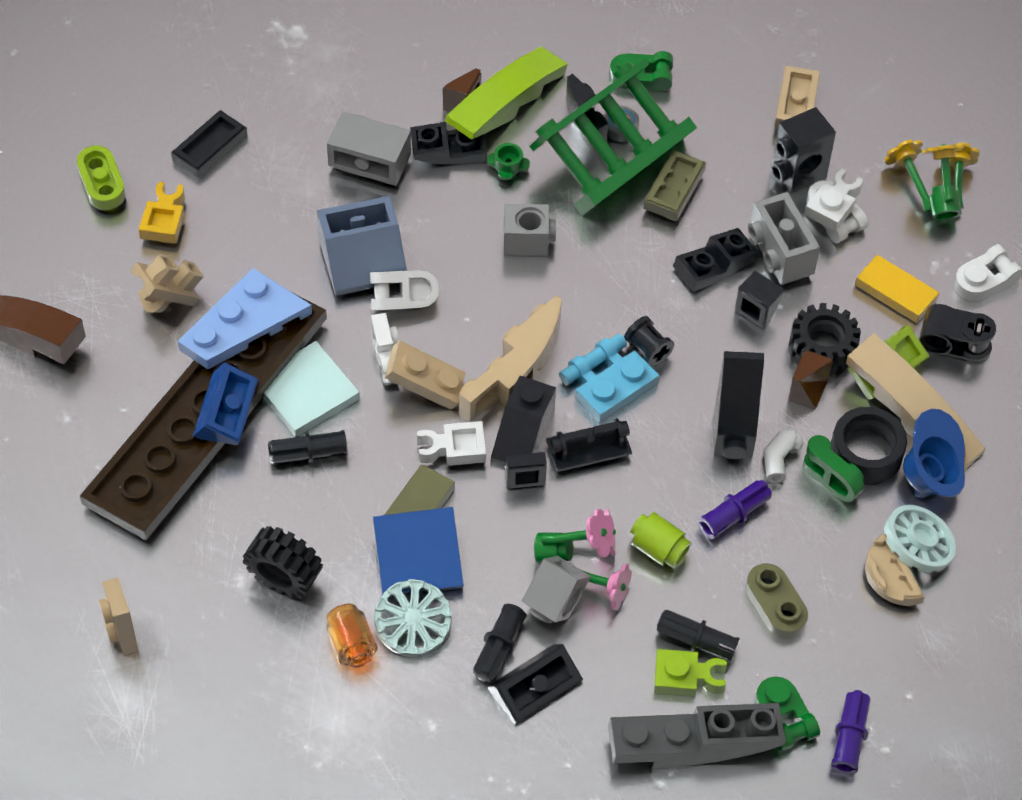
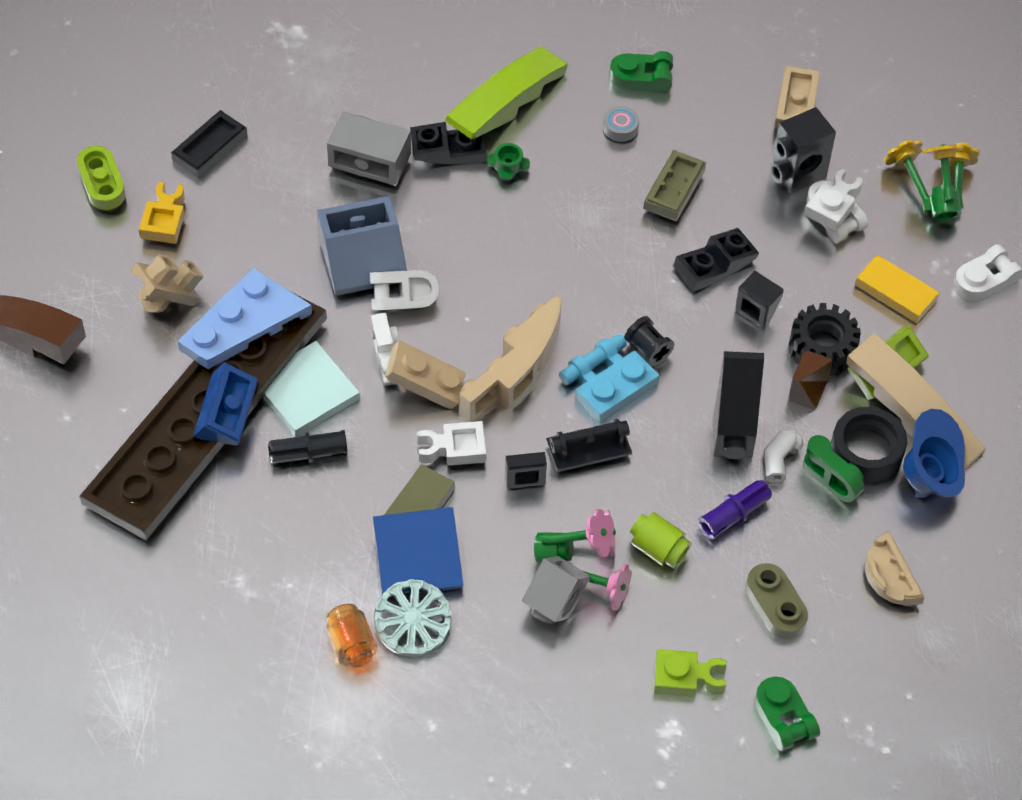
(117, 617): tan plate -> none
(282, 562): black tyre -> none
(460, 88): reddish brown slope -> none
(499, 642): black axle -> none
(524, 419): black slope -> none
(527, 230): light grey brick -> none
(535, 682): black slope -> none
(576, 95): black slope -> none
(618, 169): green fence -> none
(697, 634): black axle -> none
(697, 738): dark grey slope -> none
(783, 238): light grey brick -> none
(851, 732): dark purple axle -> none
(920, 538): light aqua wheel -> none
(955, 331): black piece -> none

